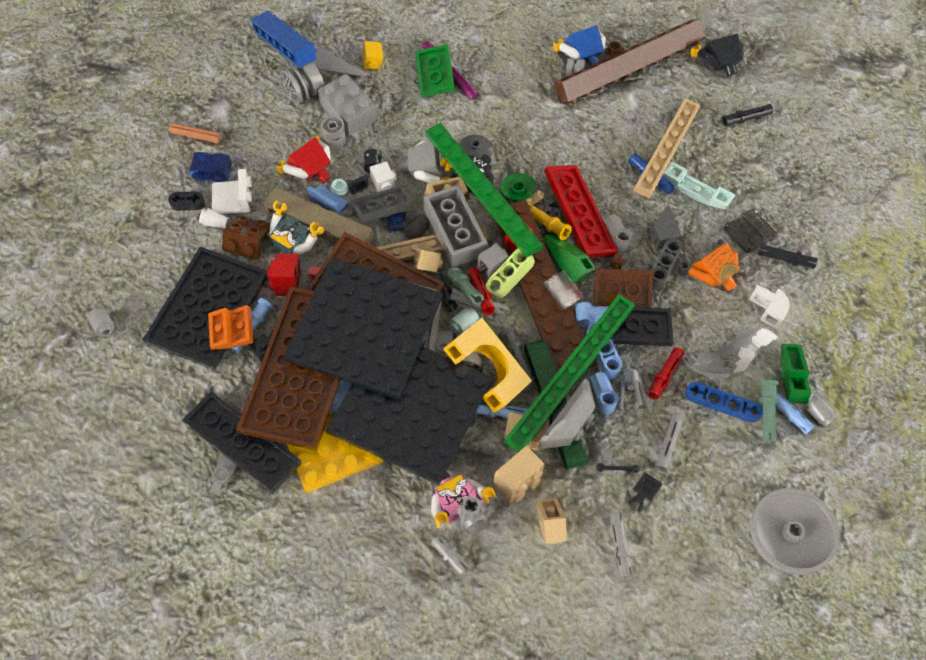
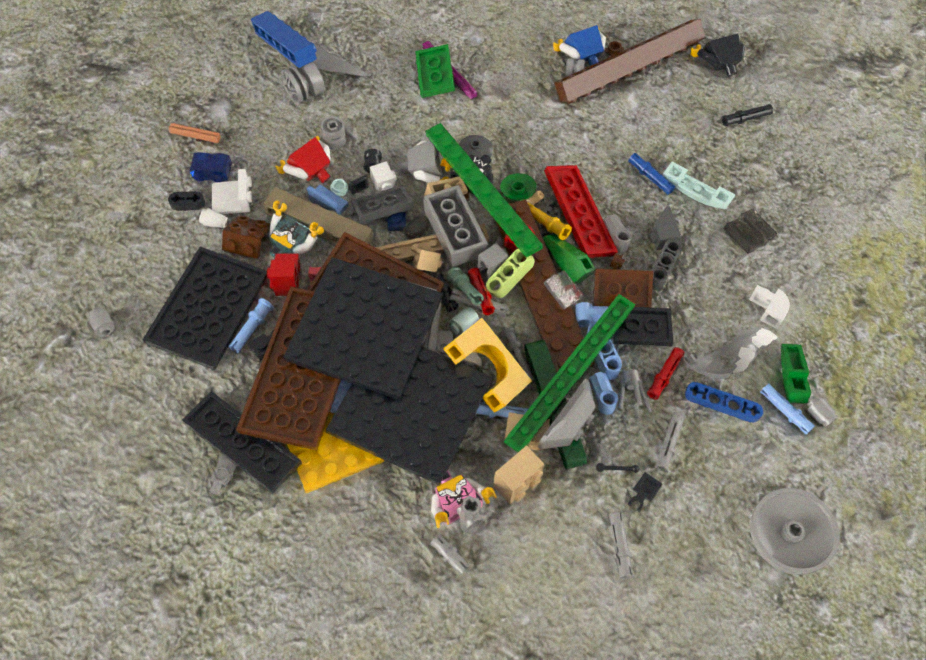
(230, 328): orange slope -> none
(348, 102): light grey brick -> none
(372, 55): yellow brick -> none
(551, 521): tan slope -> none
(666, 148): tan plate -> none
(715, 266): orange torso -> none
(769, 400): sand green pin -> none
(788, 256): black pin -> none

